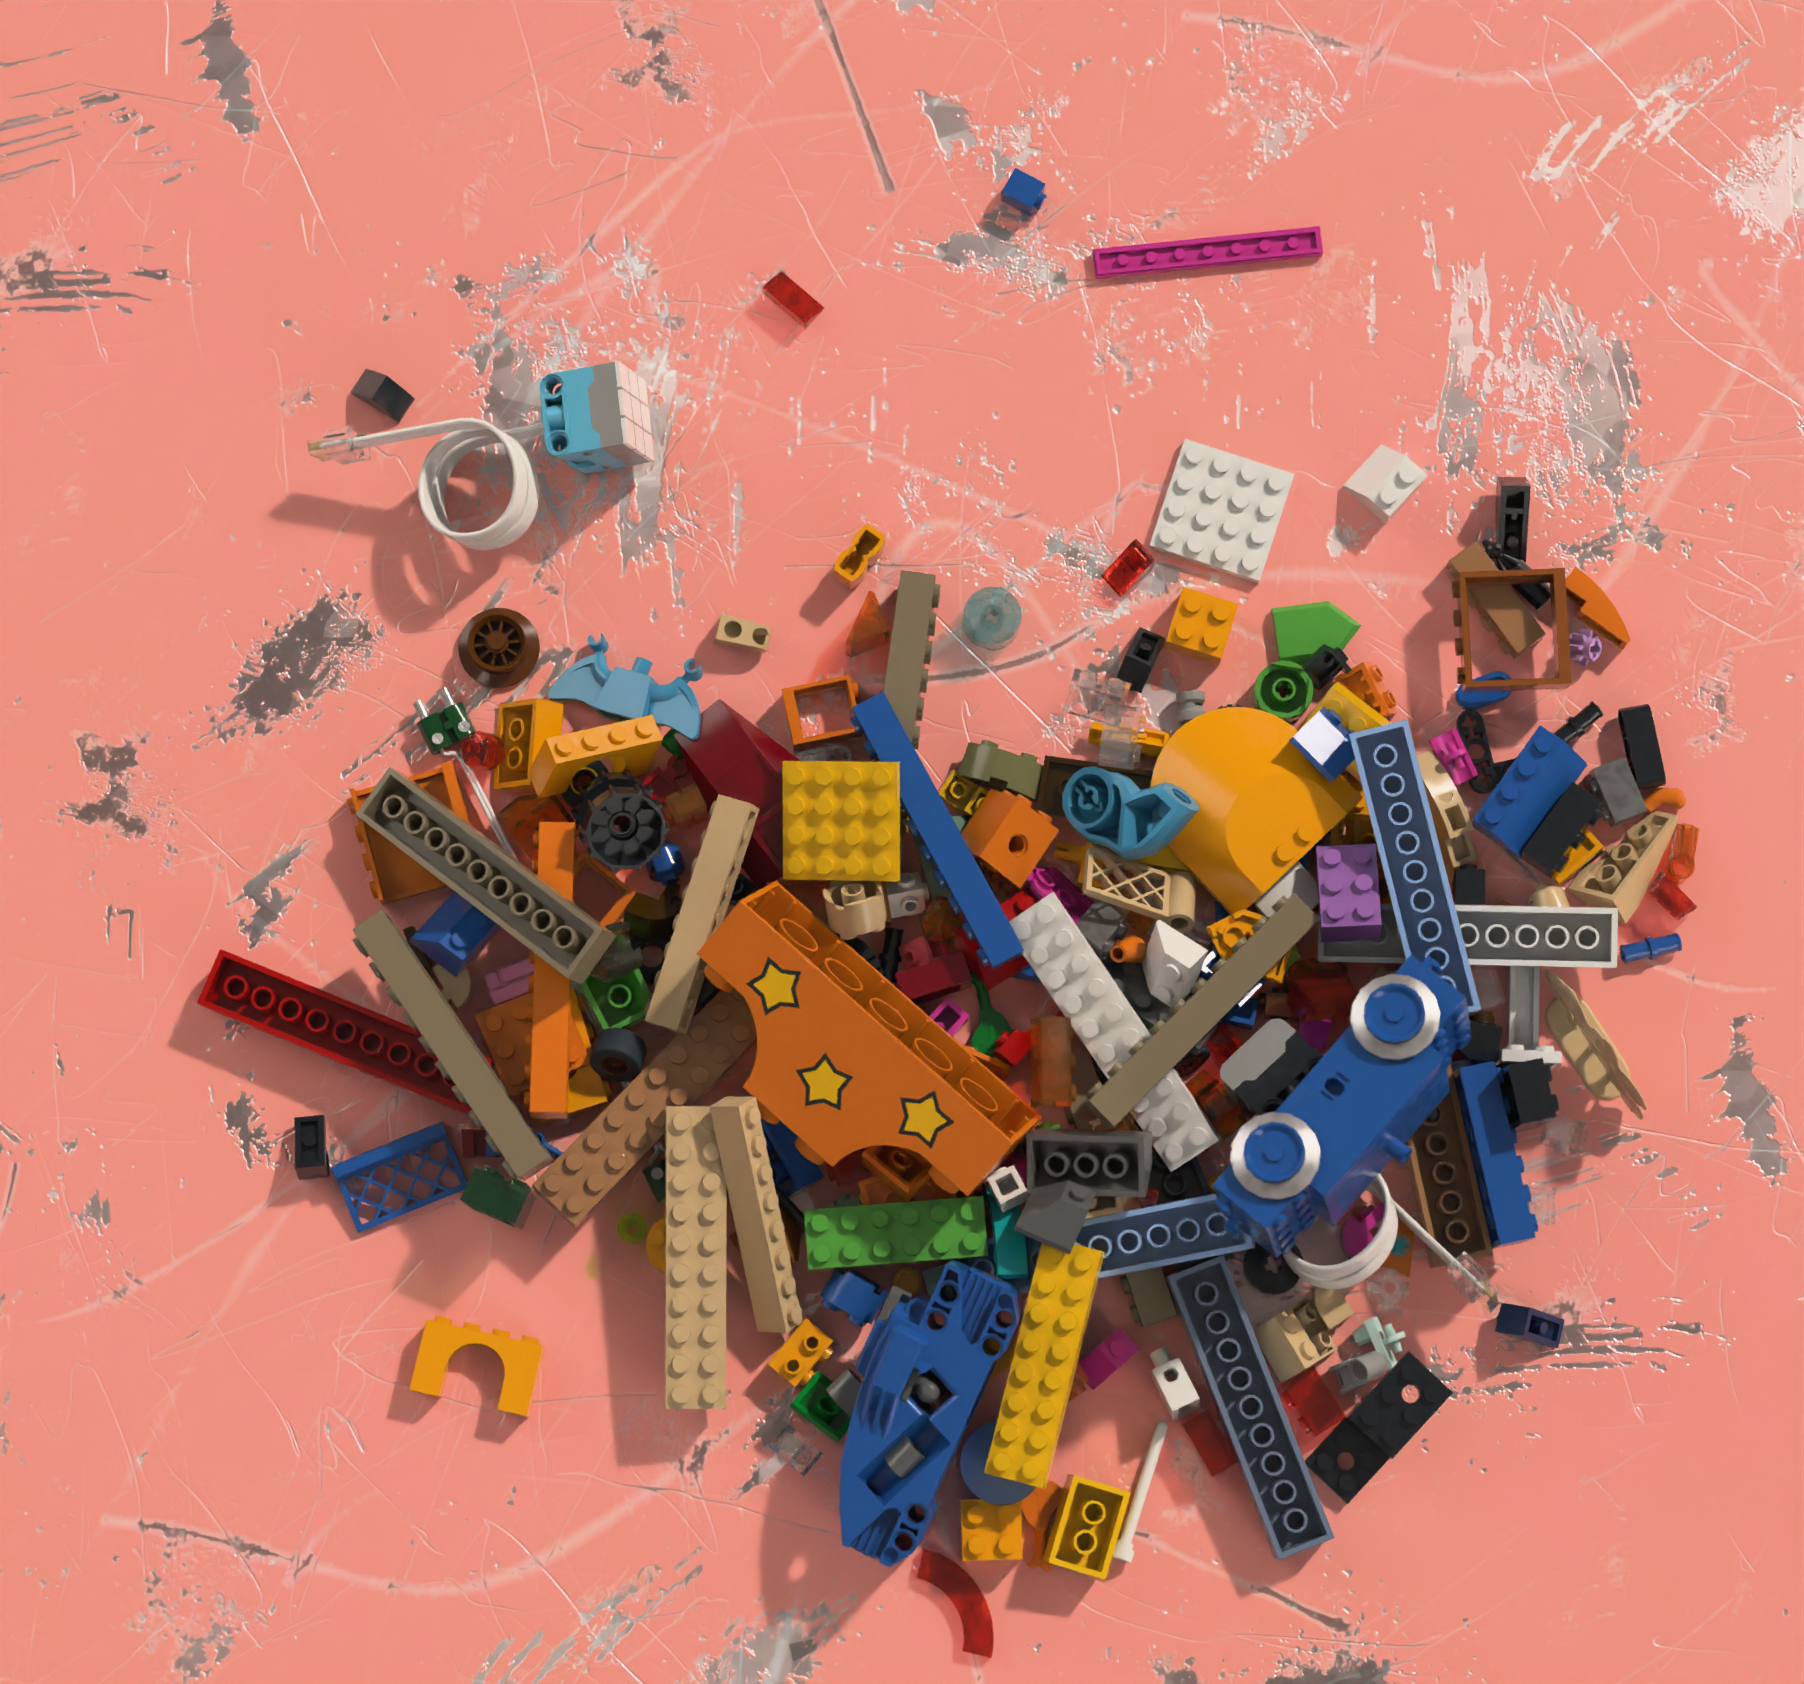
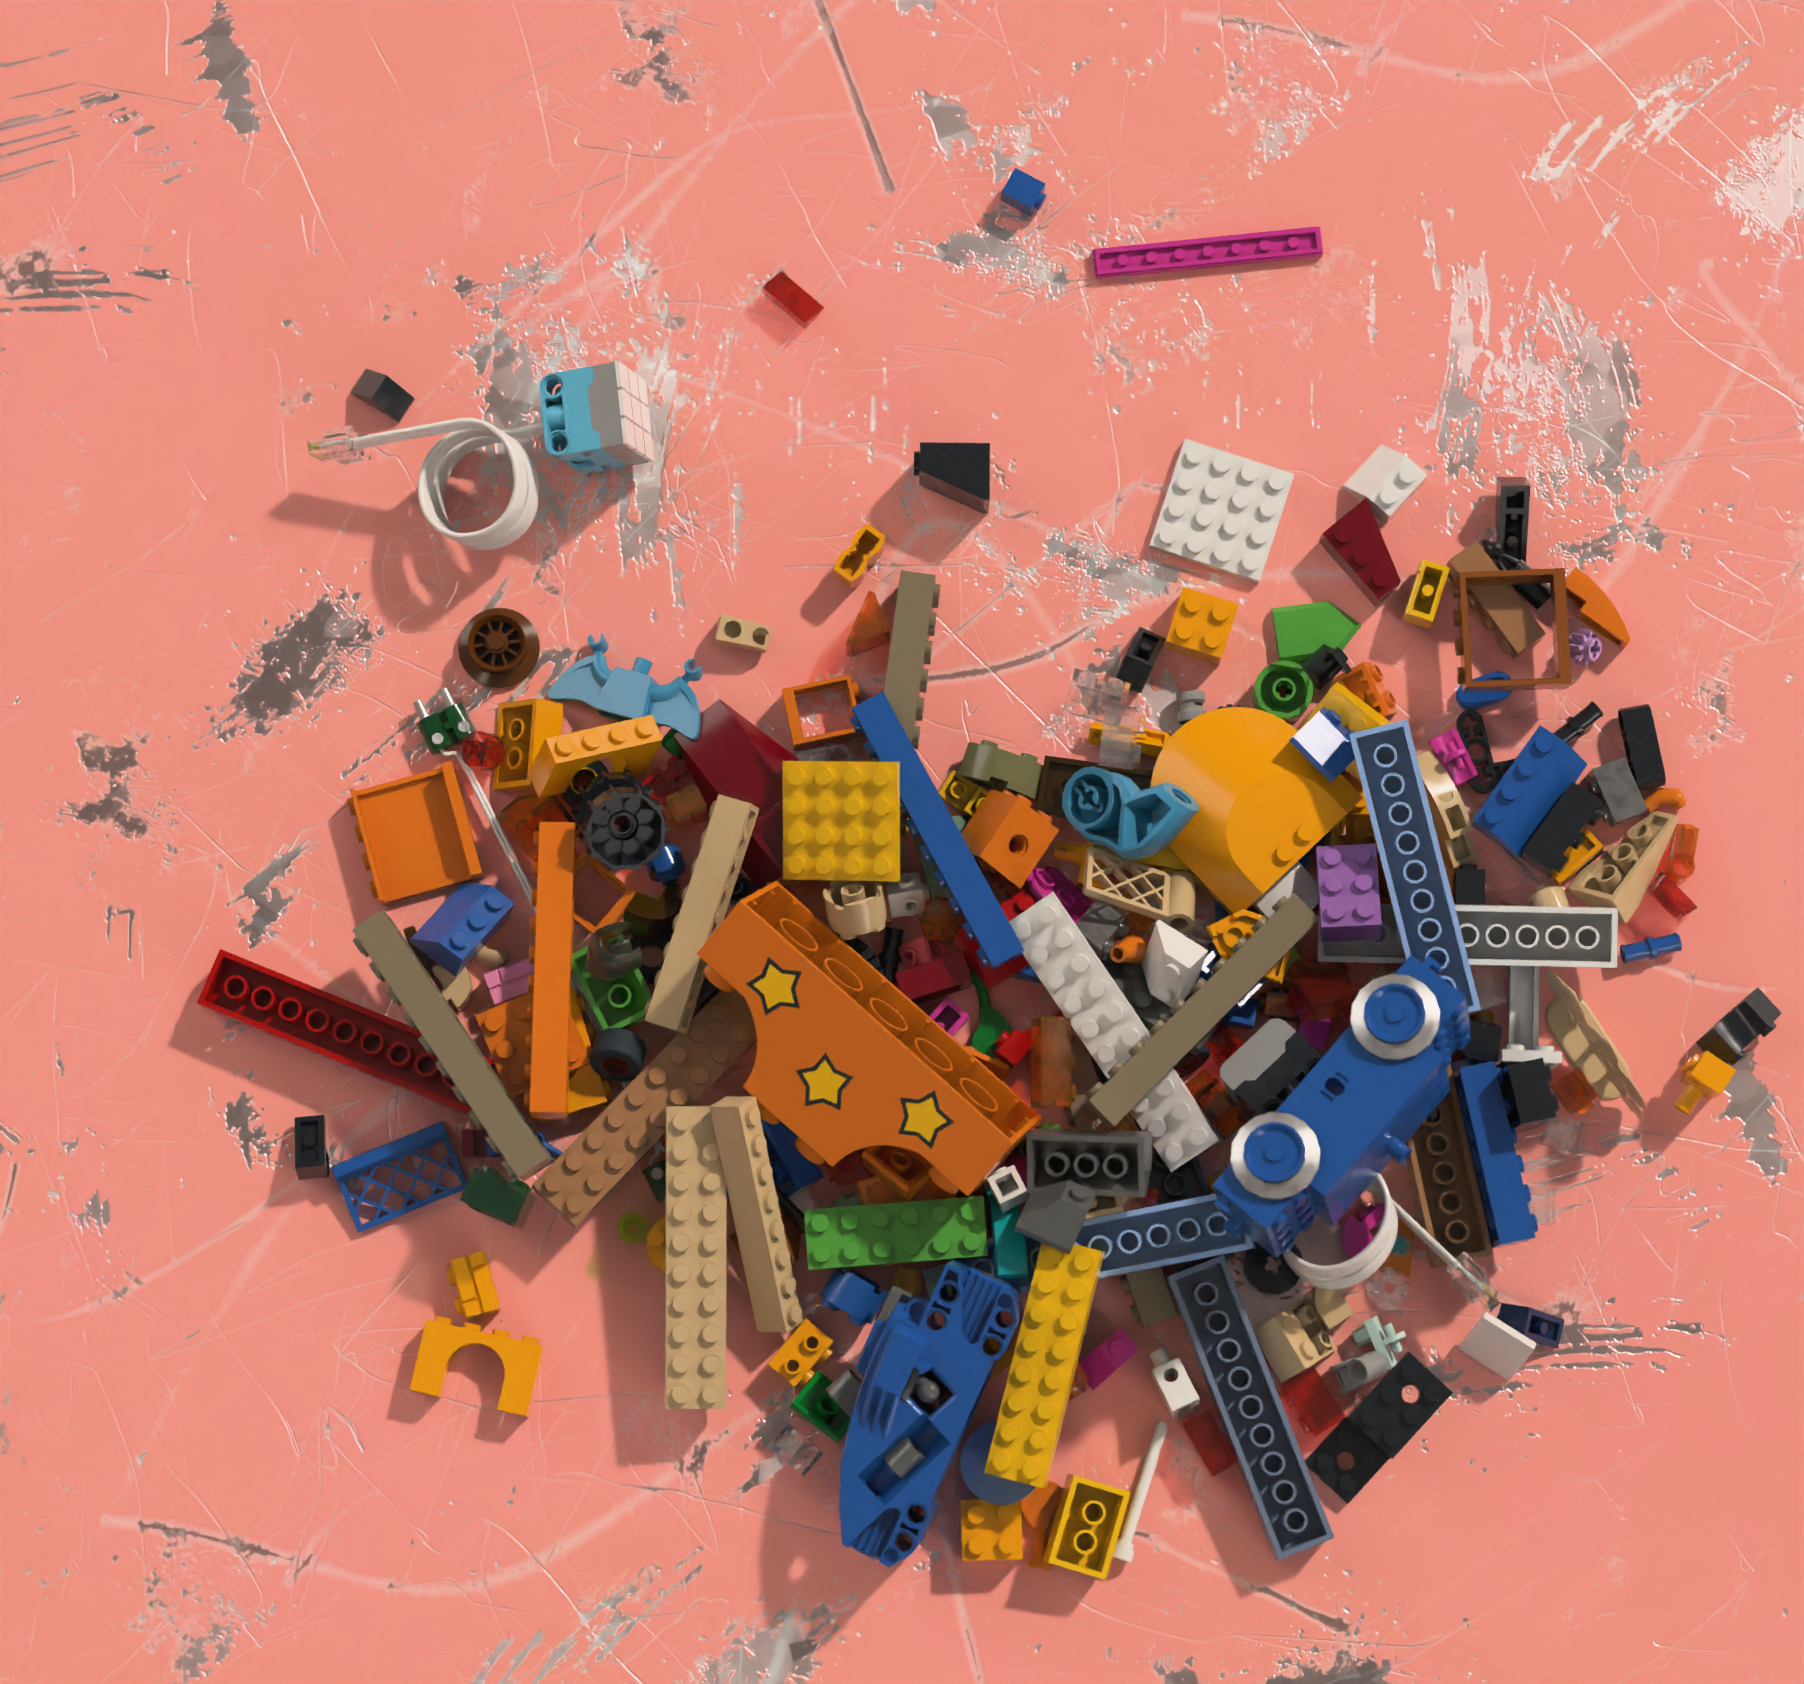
(474, 1285): none -> light orange brick
(486, 876): dark tan brick -> none
(492, 958): none -> tan arm
(956, 471): none -> black slope
(965, 1596): clear red tile -> none
(998, 603): clear light blue brick -> none
(1129, 568): clear red slope -> none
(1362, 553): none -> dark red wedge
(1425, 593): none -> yellow brick
(1497, 1346): none -> white slope
(1575, 1092): none -> clear orange brick
(1705, 1077): none -> light orange brick
(1740, 1026): none -> black brick

